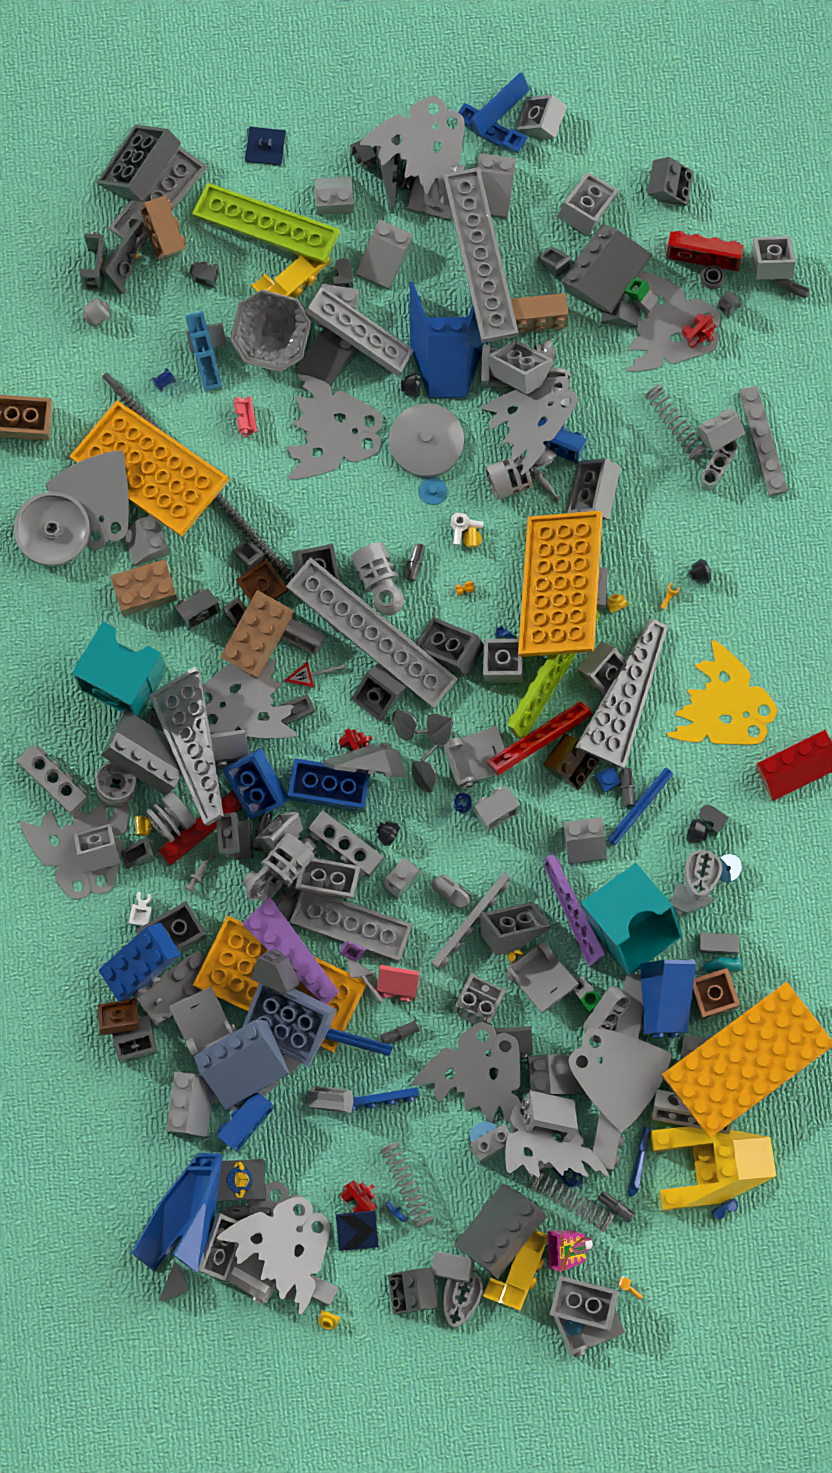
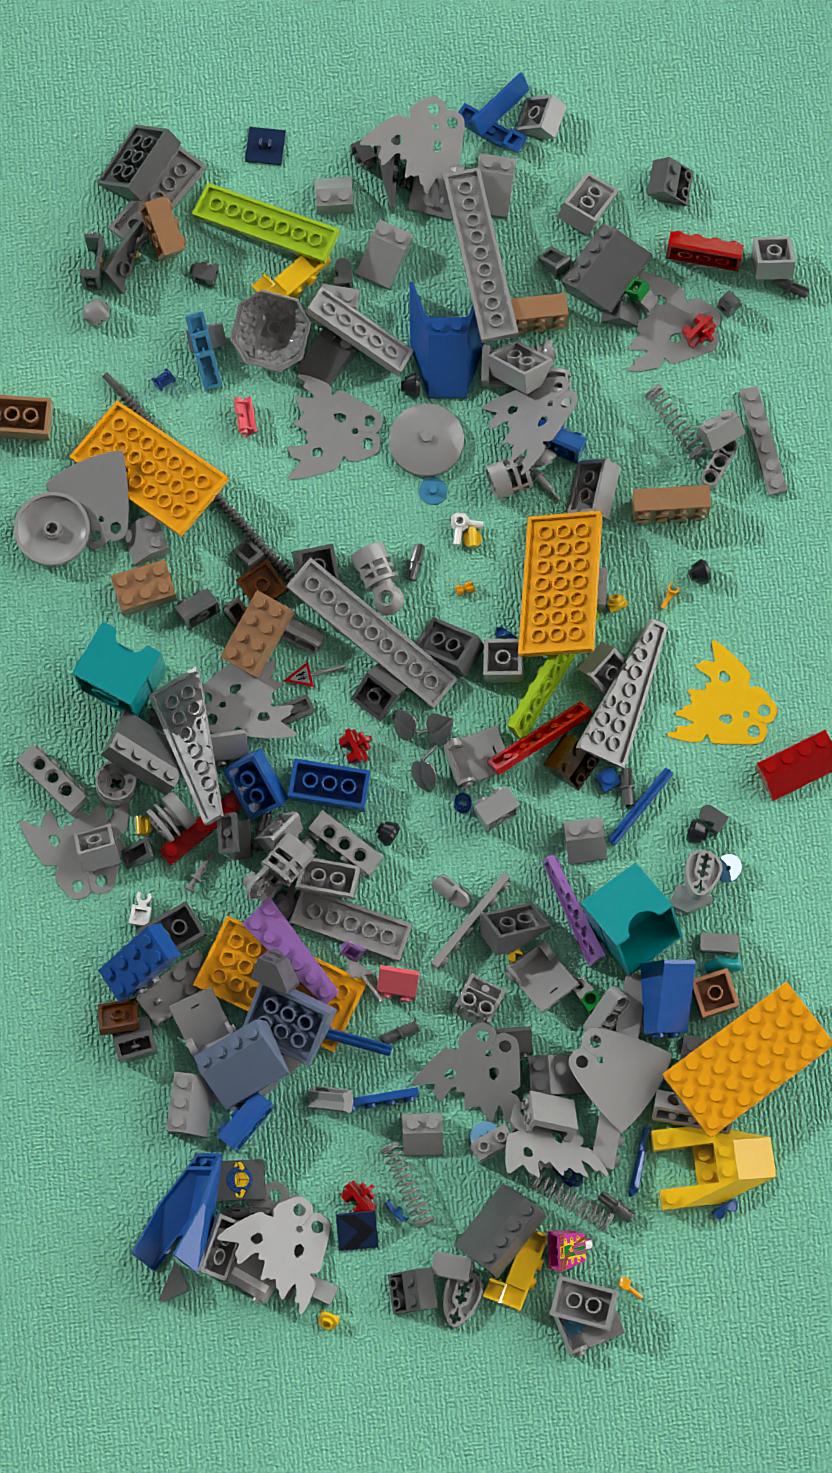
(370, 759): dark grey wedge -> none
(401, 877): light grey torso -> none
(422, 1134): none -> light grey slope
(671, 504): none -> medium nougat brick
(712, 276): dark grey cone -> none

